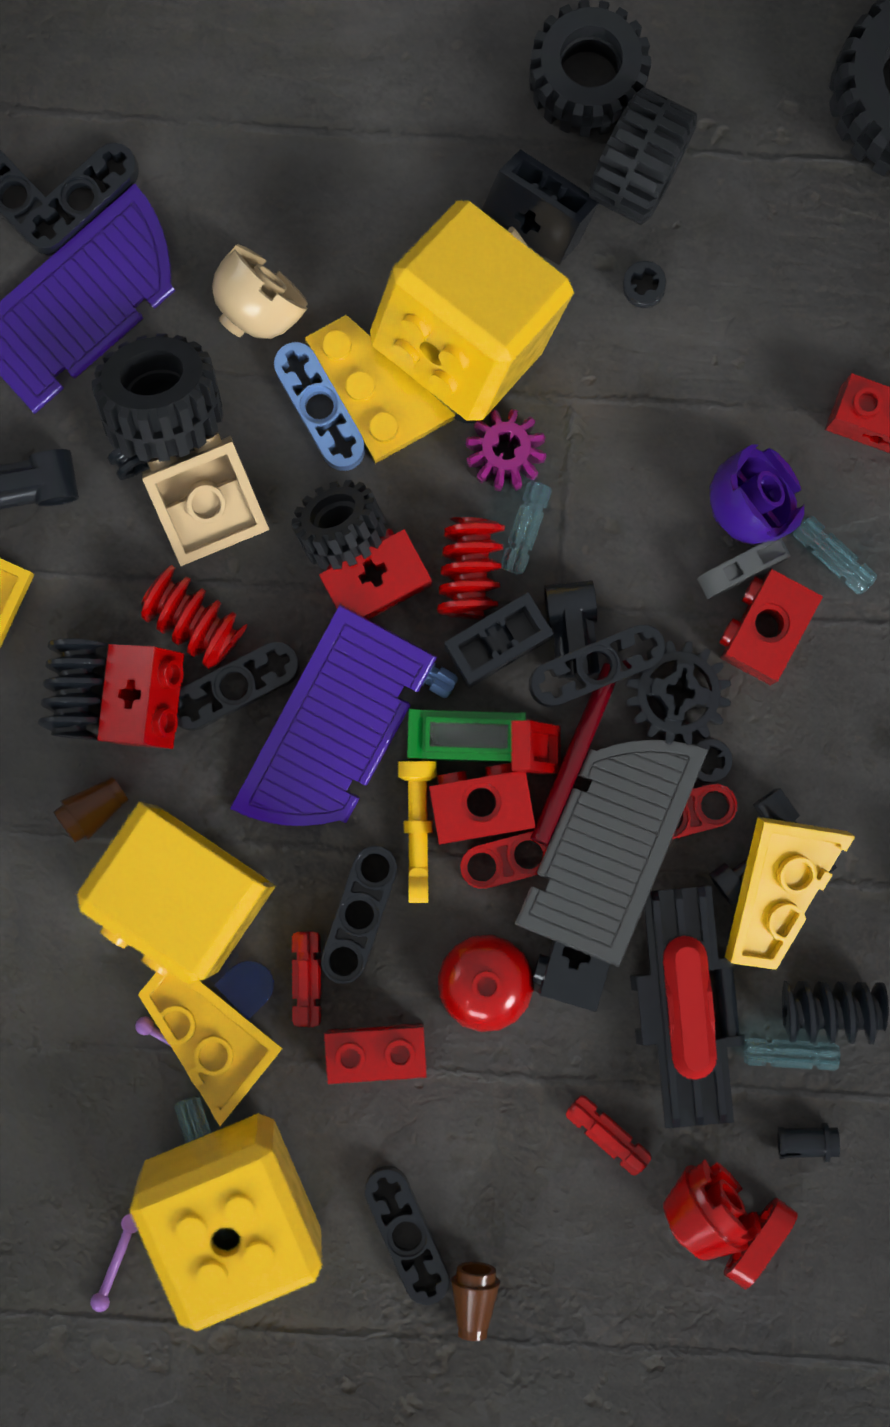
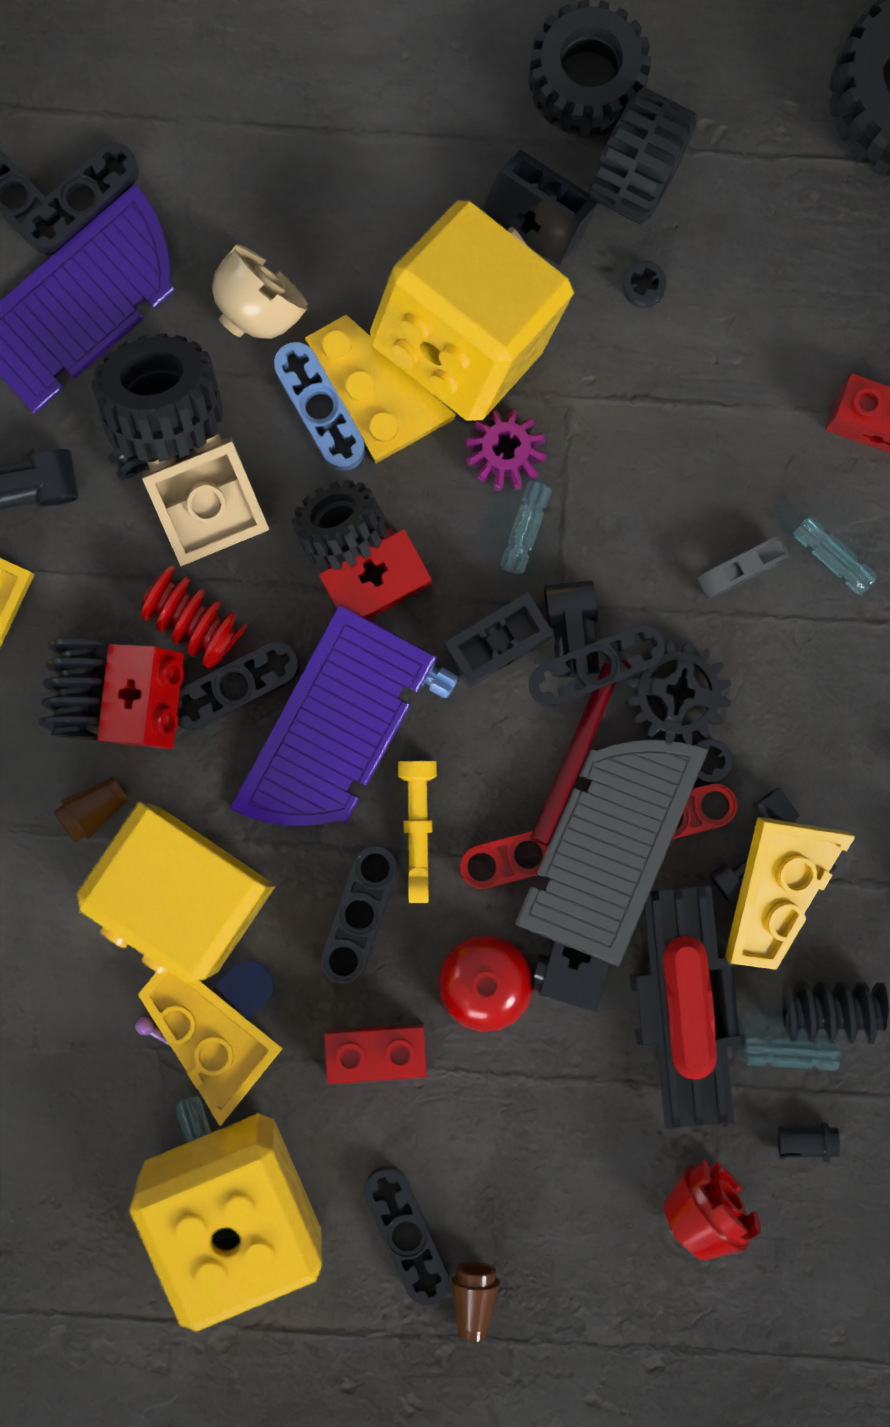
(100, 1301): medium lavender hinge -> none
(306, 979): red axle -> none
(460, 735): green window -> none
(469, 567): red piece -> none
(511, 810): red brick -> none
(535, 747): red tile -> none
(608, 1135): red axle -> none
(756, 496): dark purple cylinder -> none
(776, 1223): red beam -> none
(790, 606): red brick -> none

